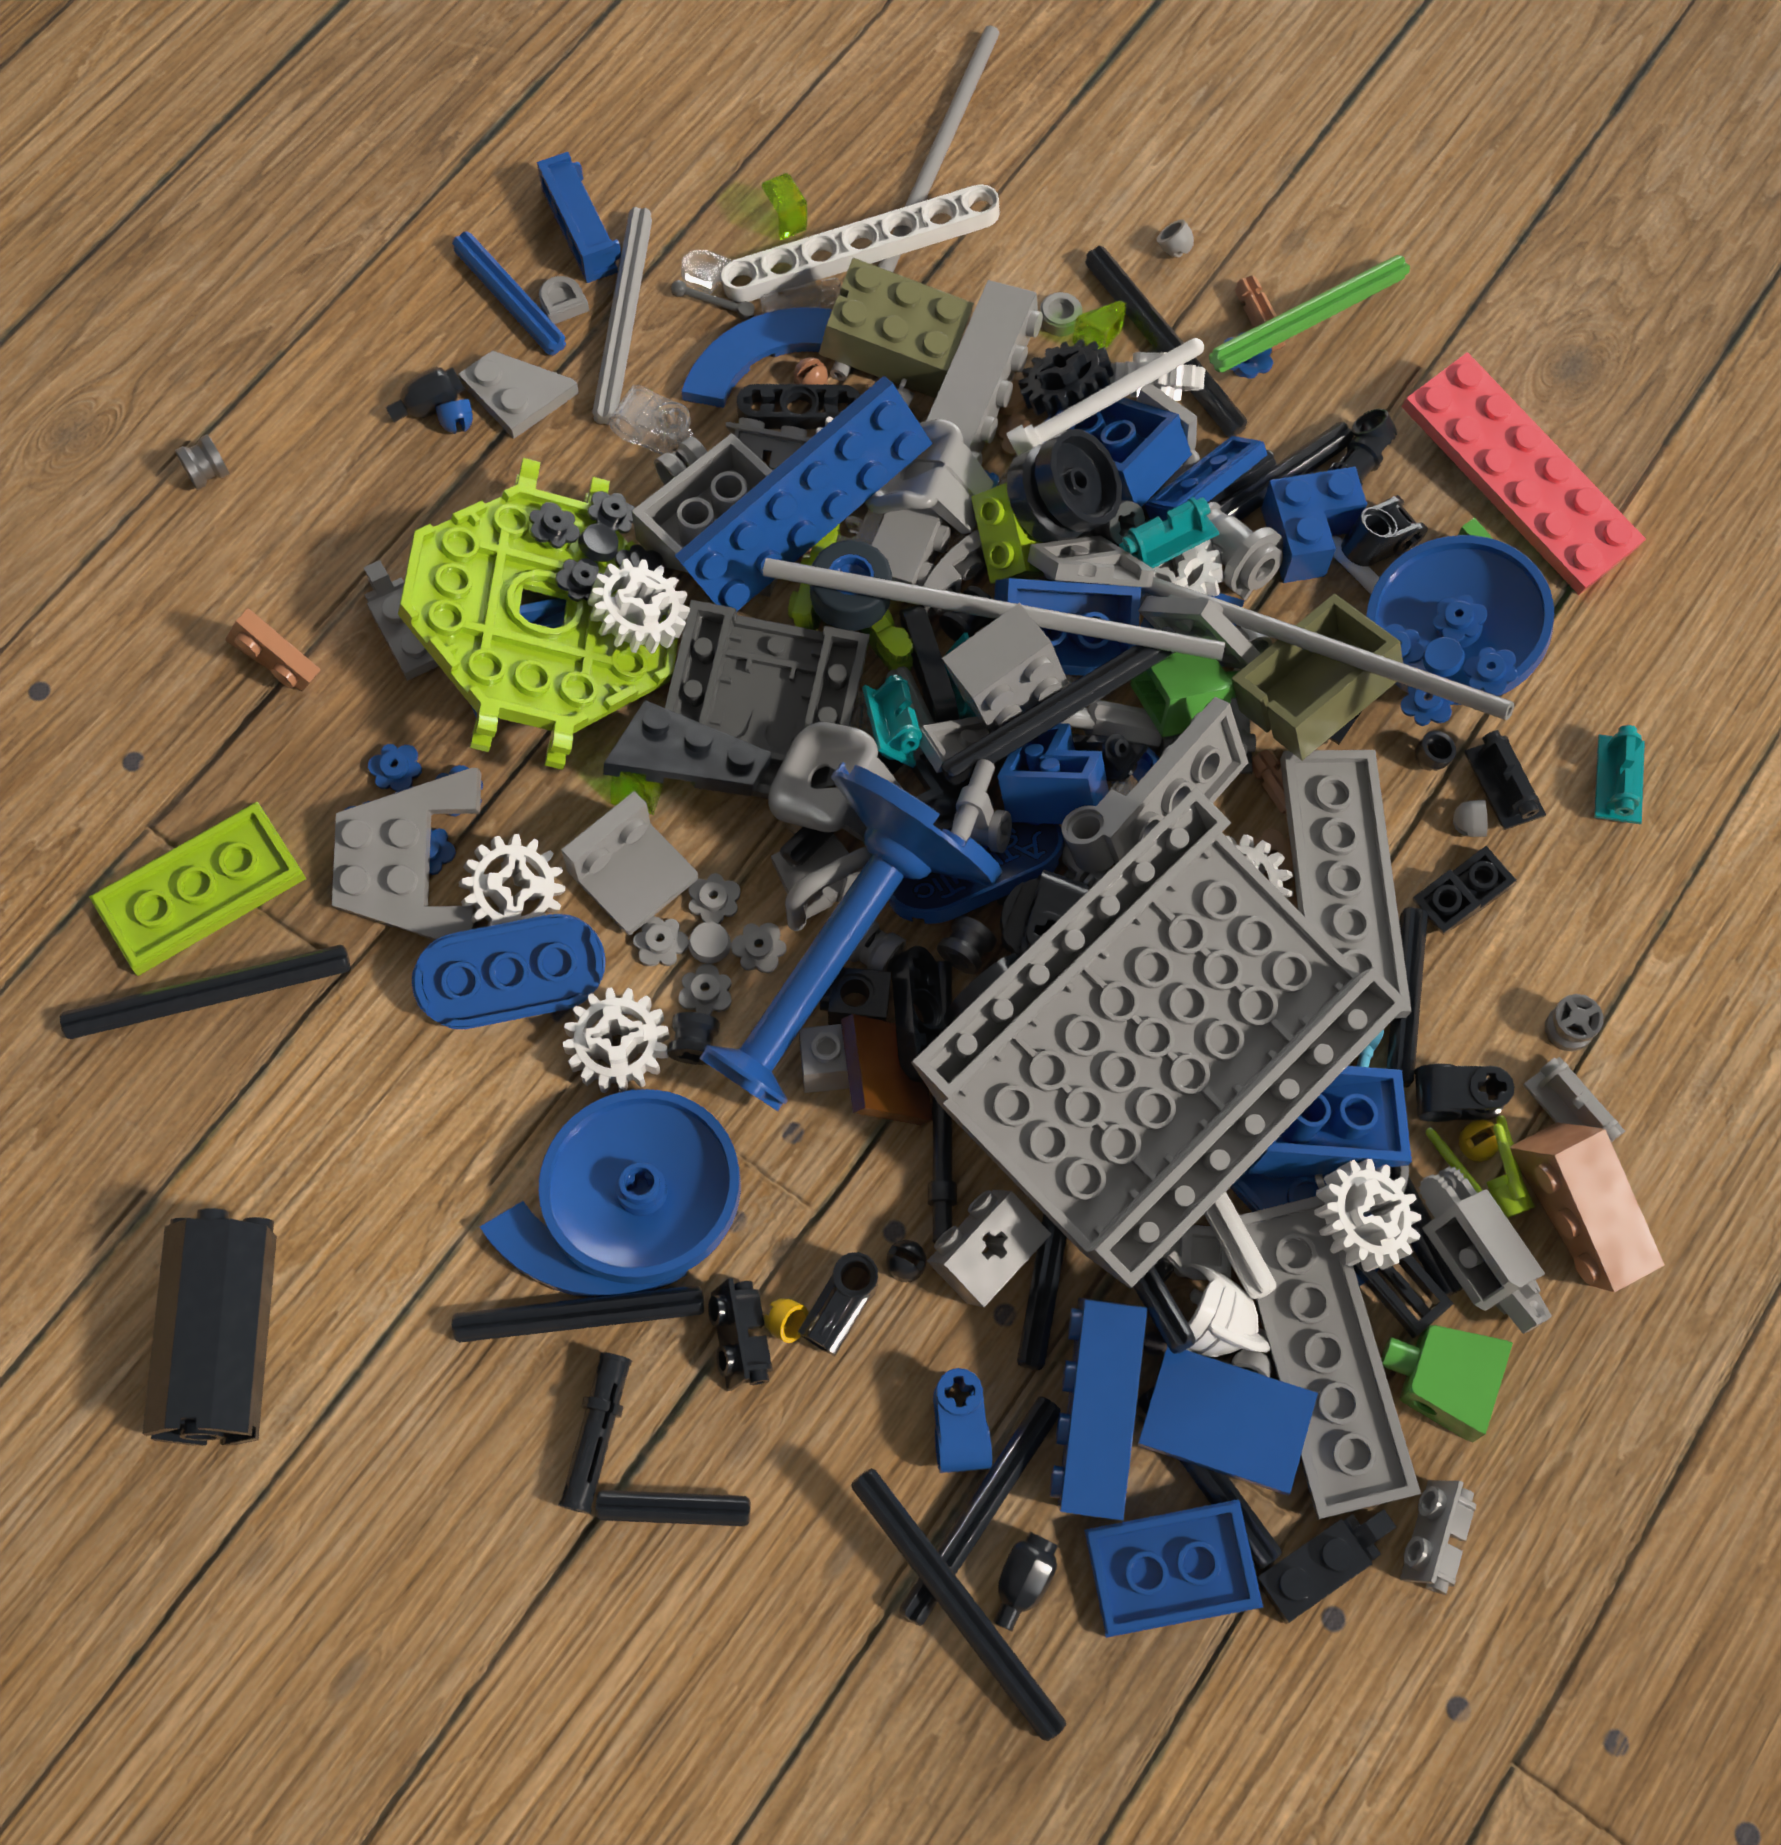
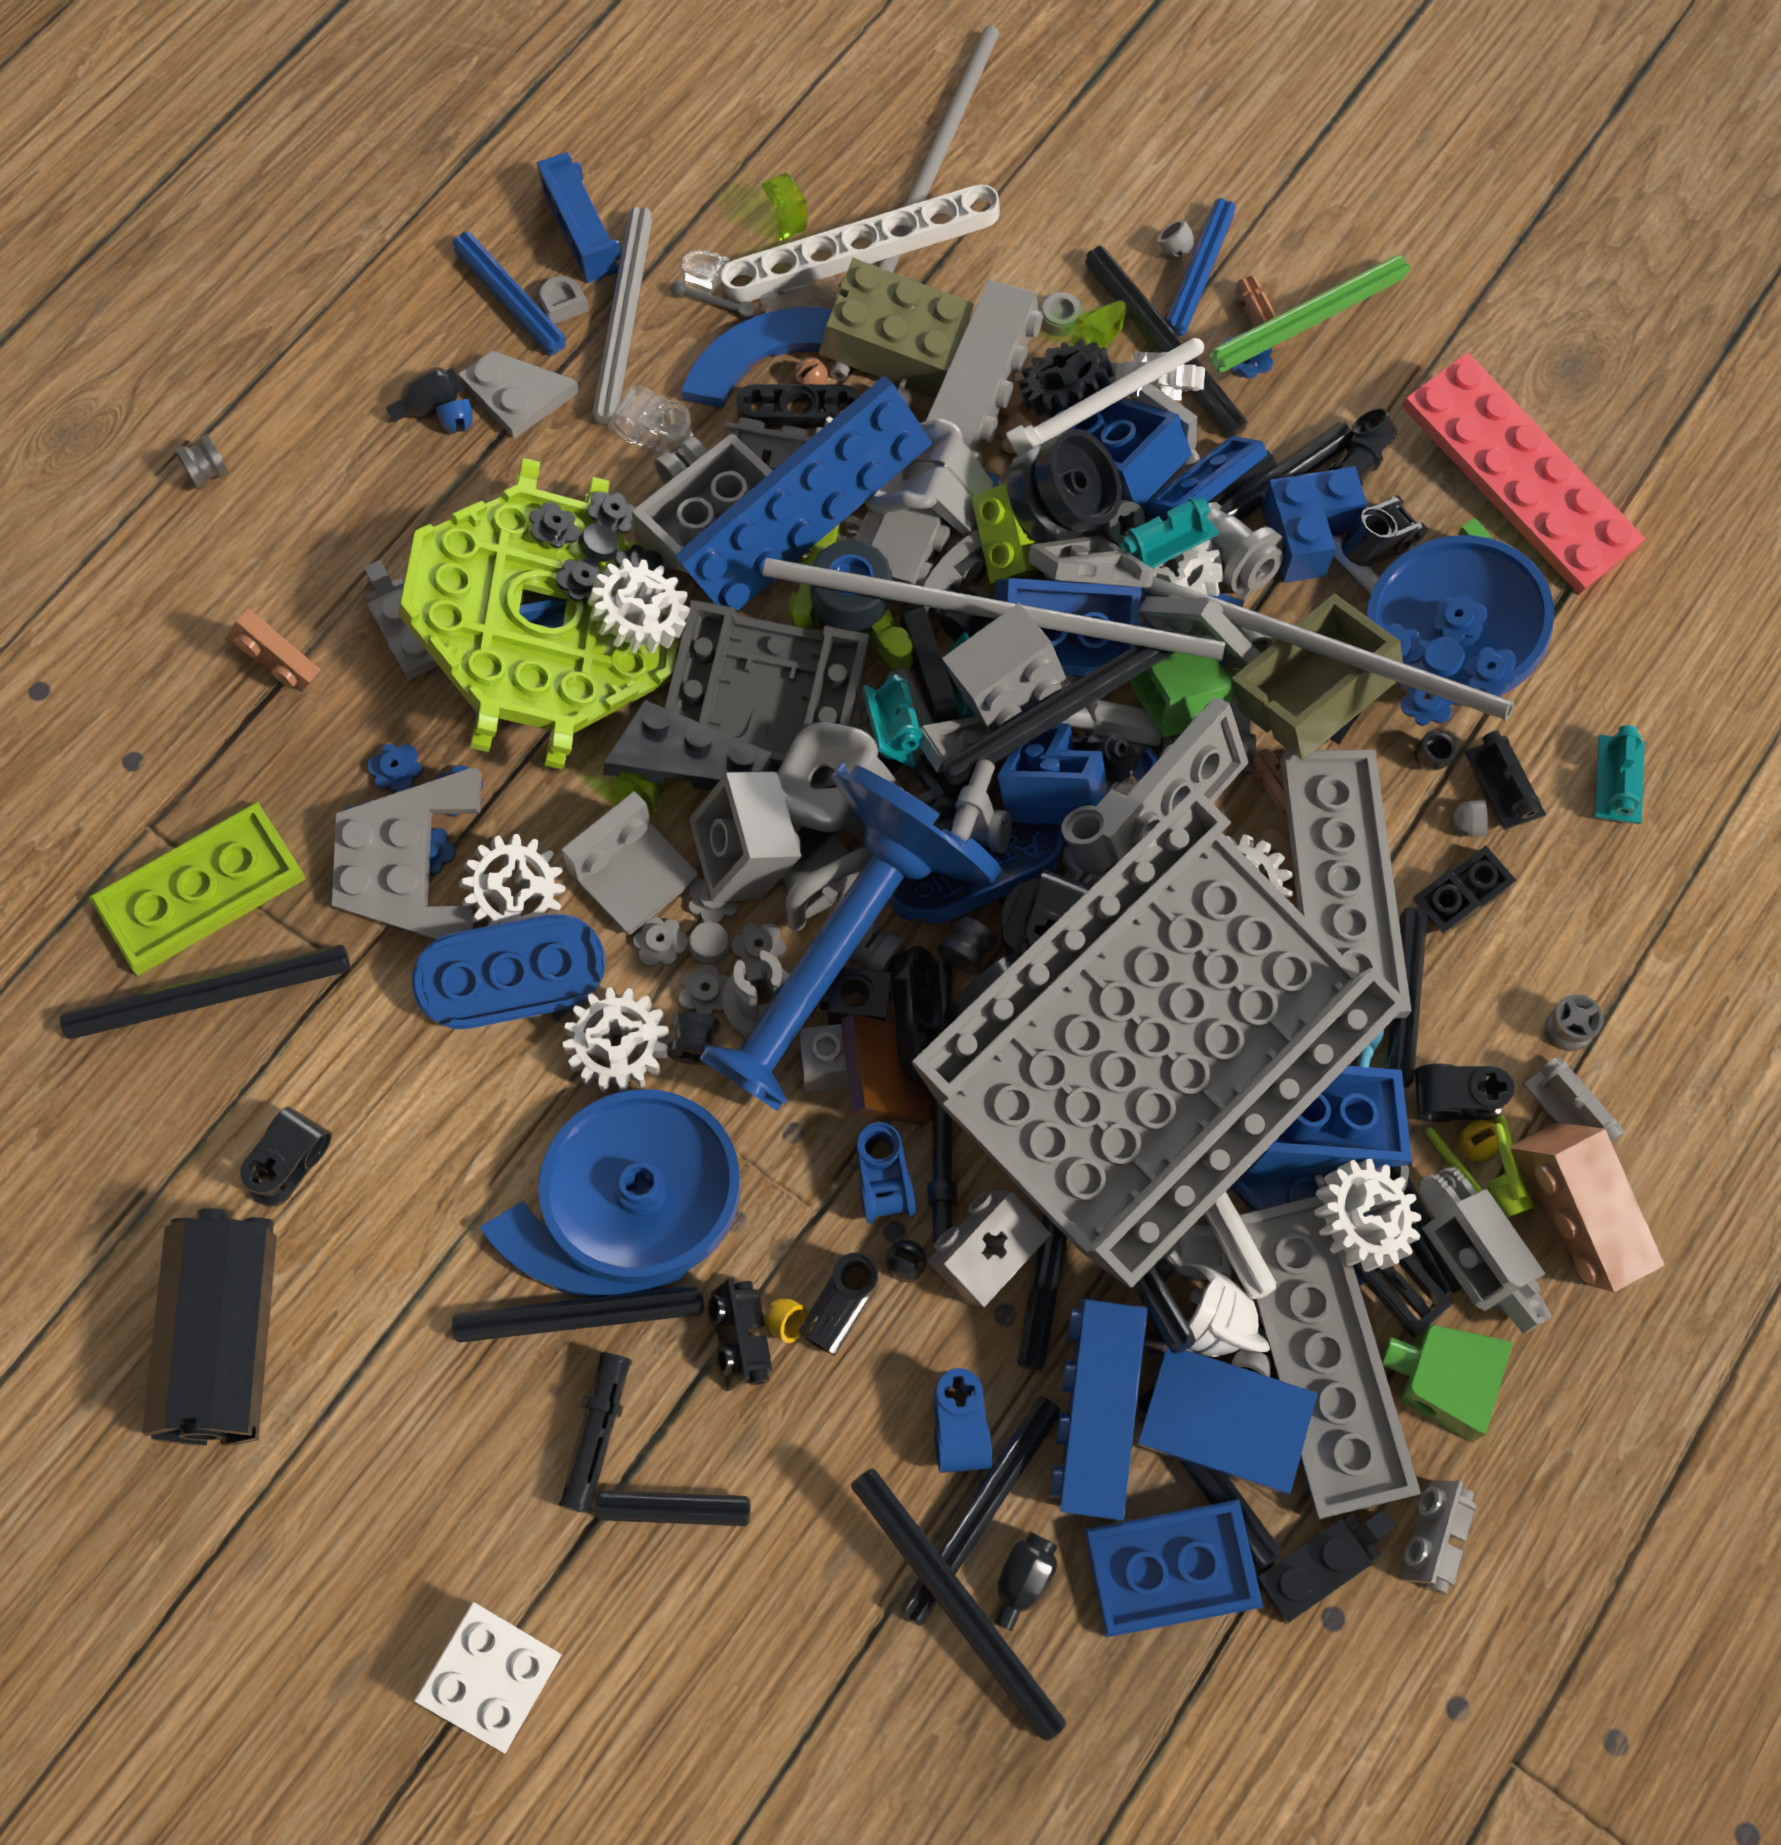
(288, 1150): none -> black piece
(488, 1677): none -> white hinge
(742, 987): none -> light grey piece
(744, 836): none -> light grey brick
(884, 1182): none -> blue piece
(1200, 266): none -> blue axle

